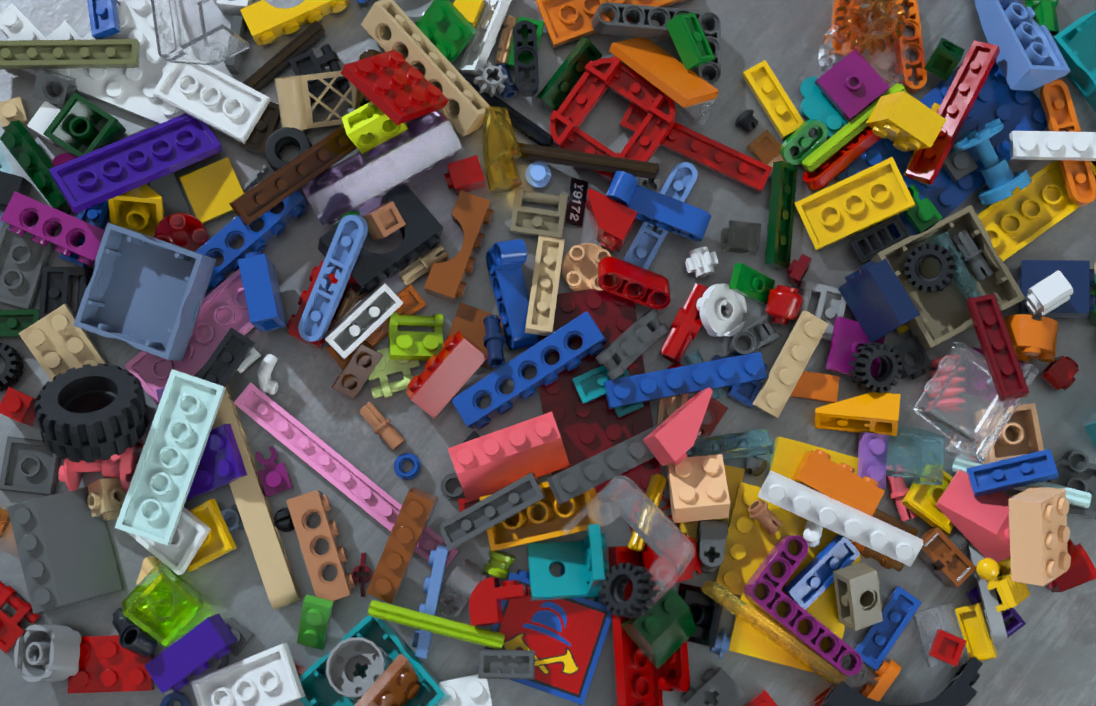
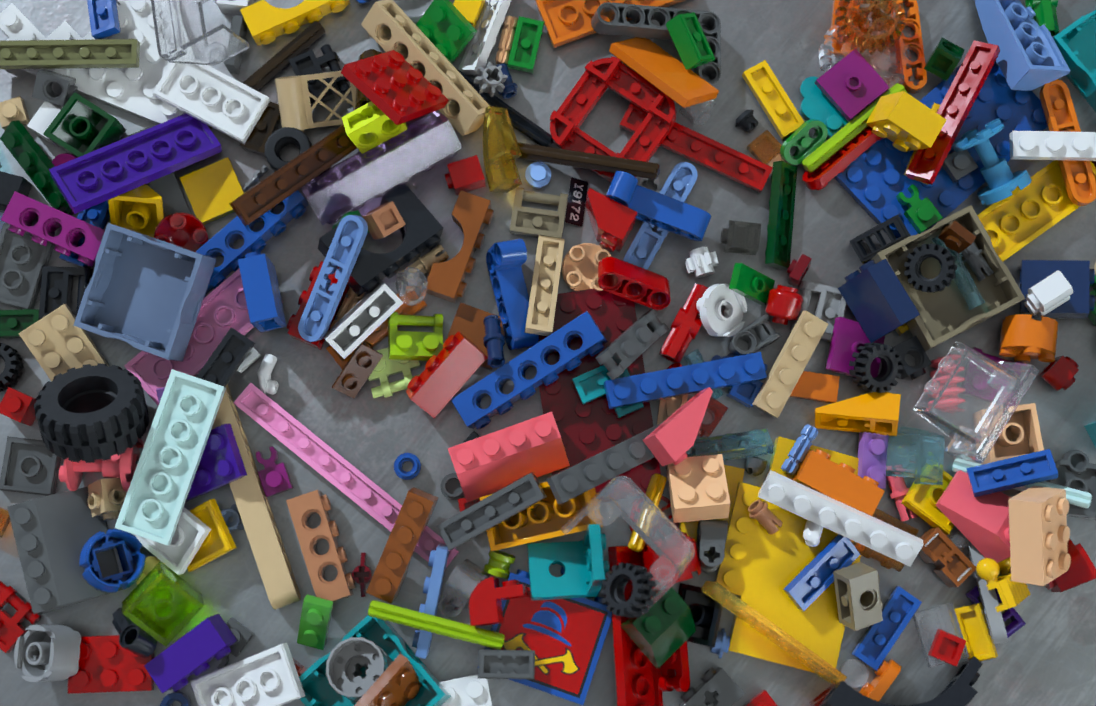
(129, 553): none -> blue piece
(283, 520): black piece -> none
(381, 426): nougat axle -> none
(411, 286): none -> clear plate
(519, 76): black beam -> none
(568, 74): dark green plate -> none
(794, 612): magenta beam -> none
(799, 449): none -> medium blue axle
(854, 204): yellow plate -> none
(956, 237): none -> reddish brown plate
(997, 347): dark red tile -> none

